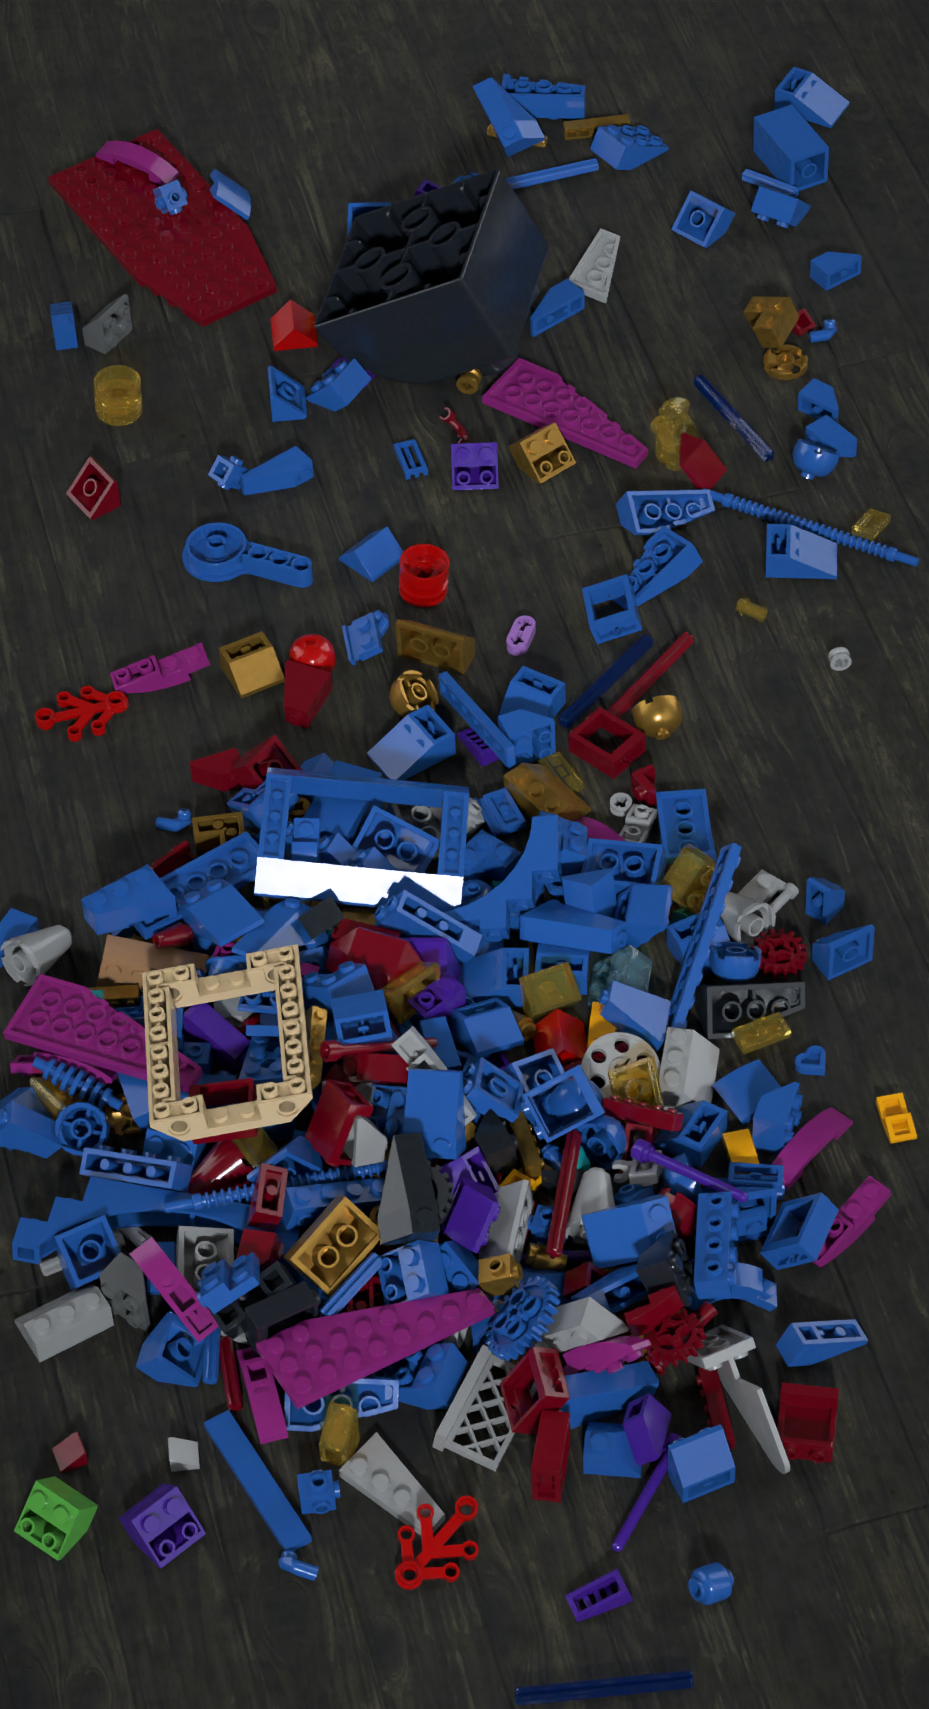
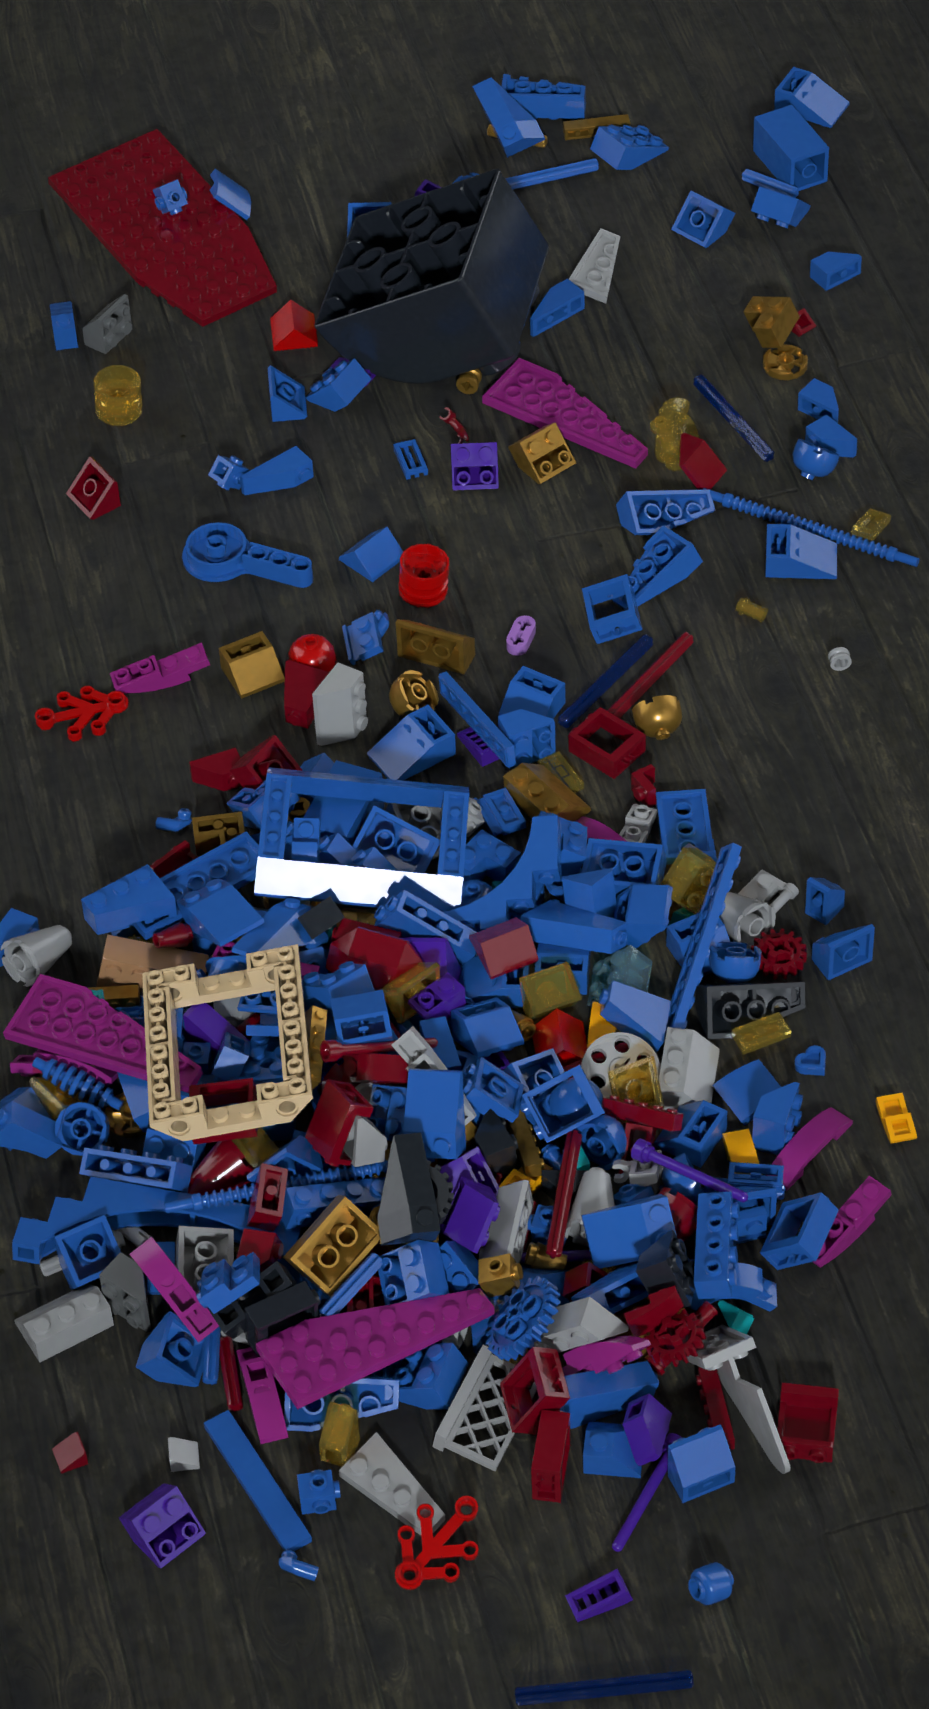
(55, 1517): bright green slope -> none
(139, 157): magenta slope -> none
(230, 1058): none -> blue slope
(340, 705): none -> light grey slope
(504, 947): none -> dark red slope
(620, 798): light grey bush -> none
(735, 1317): none -> teal slope
(816, 1341): blue slope -> none
(824, 334): blue arm -> none

